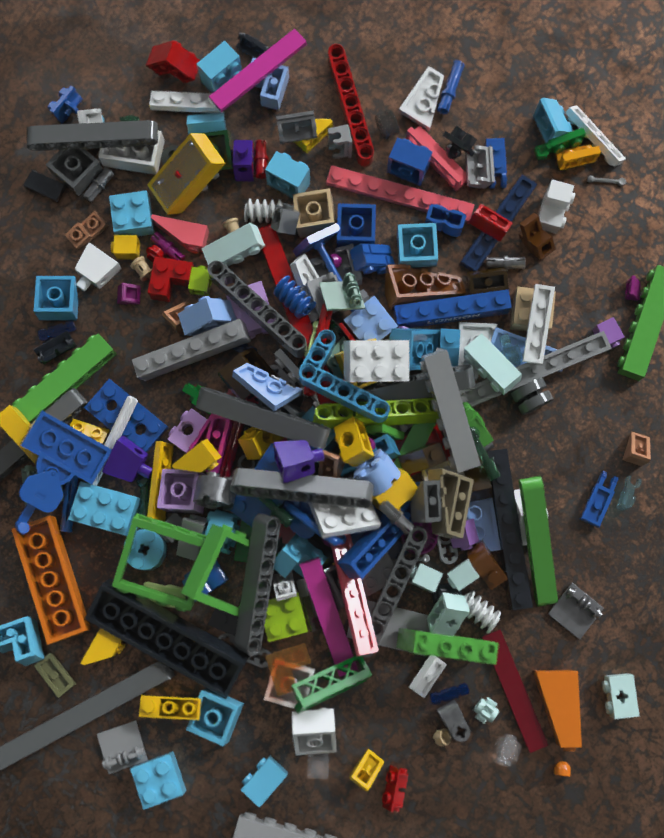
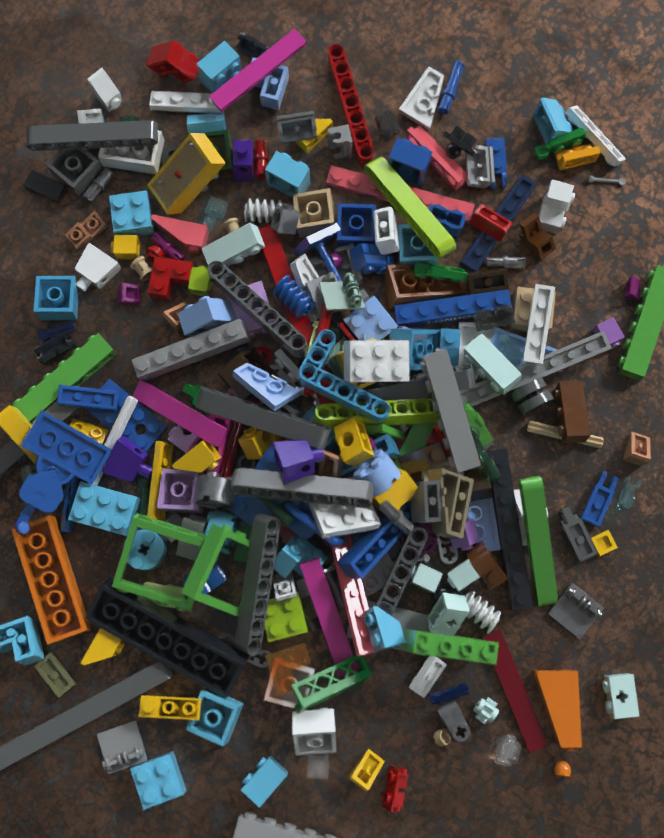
(66, 104): blue hips -> none
(88, 397): none -> blue tile
(105, 90): none -> white slope
(180, 413): none -> dark pink tile
(215, 211): none -> clear light blue plate
(267, 352): none -> red plate
(383, 629): none -> medium azure slope
(386, 230): none -> white brick
(410, 207): none -> lime beam
(439, 271): none -> green hinge
(485, 320): none -> clear smoke hinge
(552, 431): none -> tan axle
(571, 412): none -> reddish brown brick
(577, 535): none -> dark grey hinge
(604, 543): none -> yellow plate

